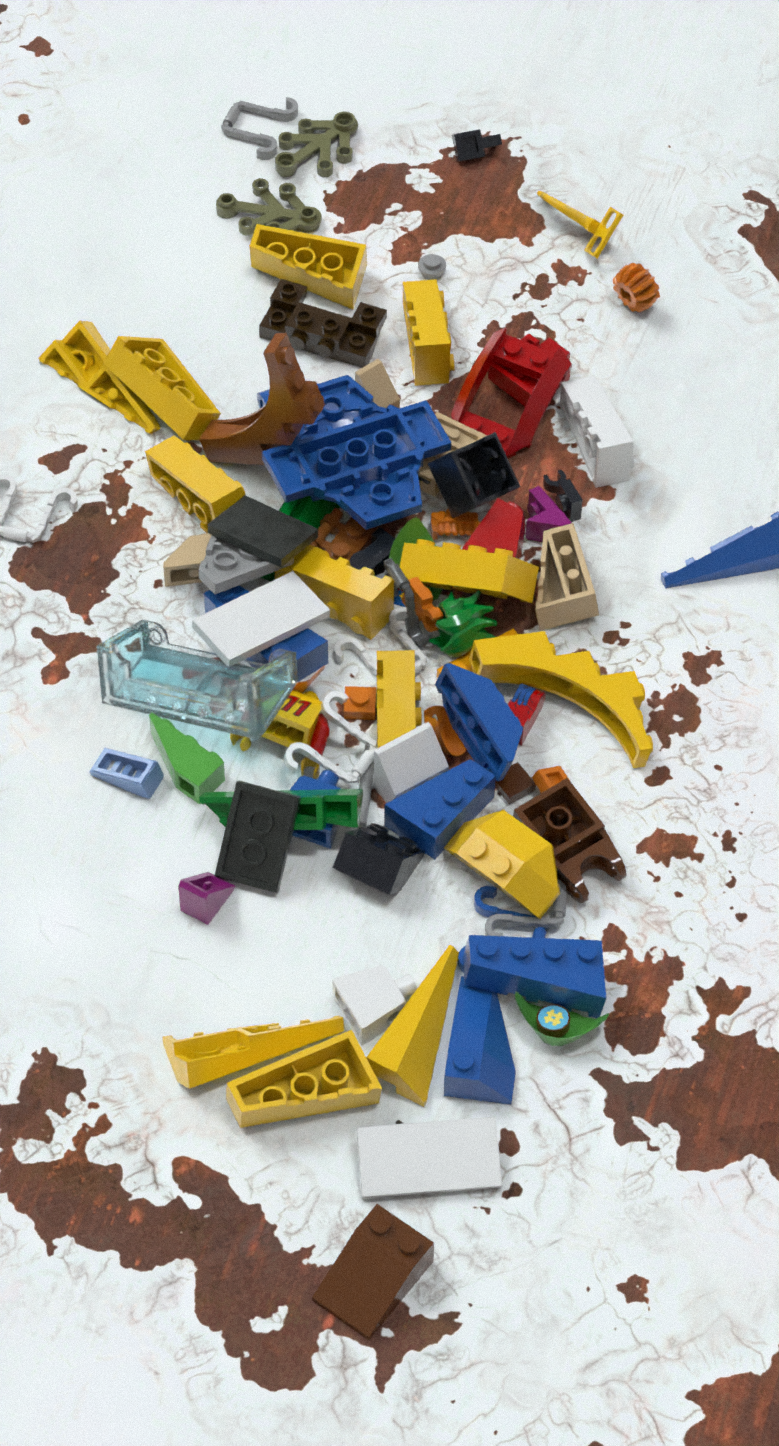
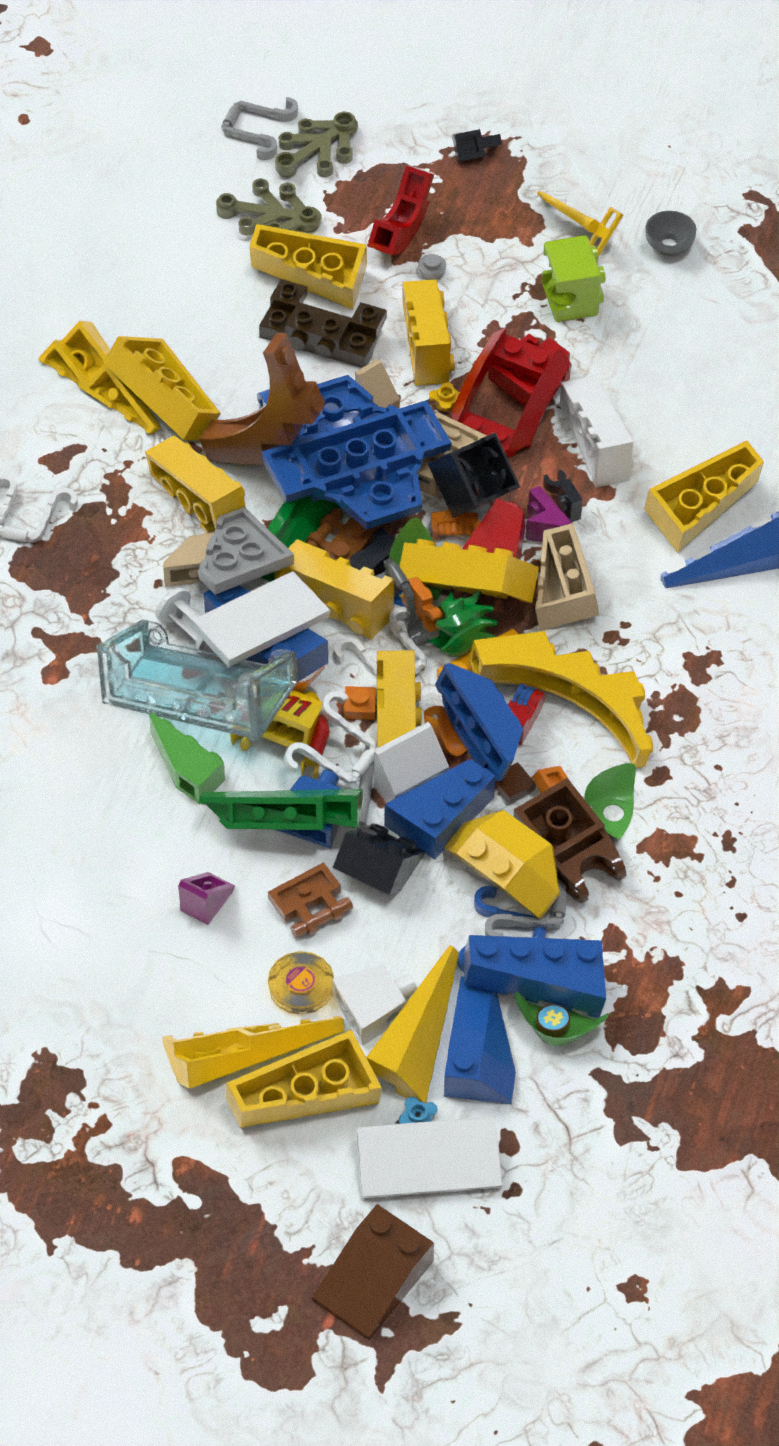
(142, 784): medium blue slope -> none
(173, 607): none -> white hose
(257, 836): pearl dark grey tile -> none
(263, 531): pearl dark grey tile -> none
(300, 982): none -> clear yellow tile
(305, 892): none -> dark orange plate
(404, 219): none -> red arch
(414, 1106): none -> dark azure plate
(444, 397): none -> yellow plate
(574, 278): none -> lime piece
(609, 788): none -> bright green piece
(636, 287): orange gear -> none
(670, 226): none -> dark grey piece
(702, 493): none -> yellow wedge

